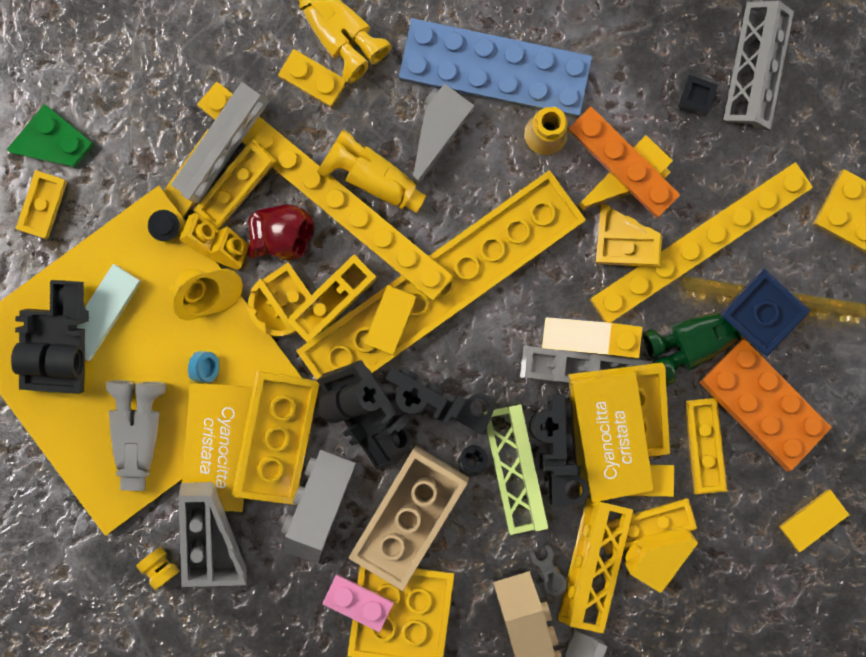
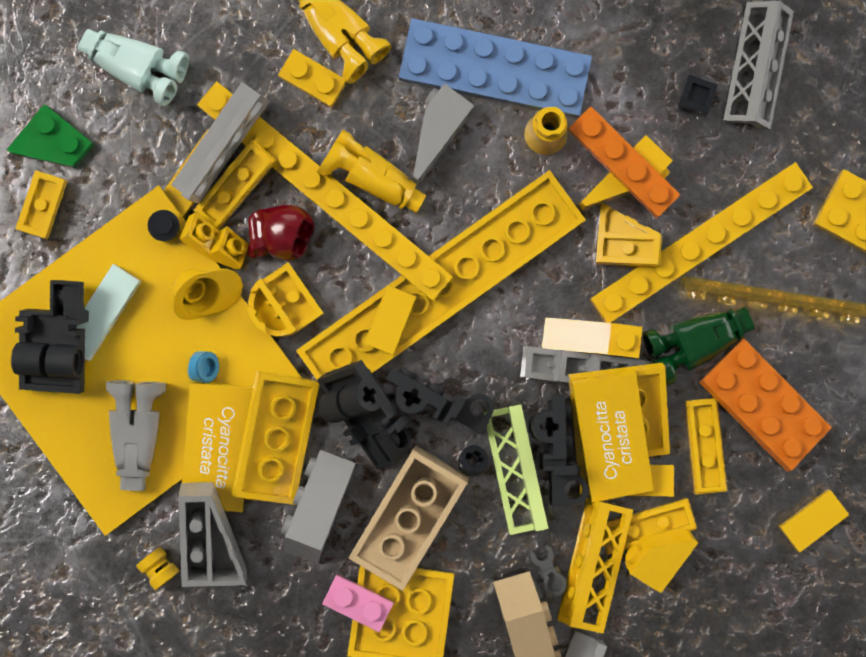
(133, 62): none -> light aqua piece
(332, 298): yellow slope -> none
(765, 312): dark blue tile -> none

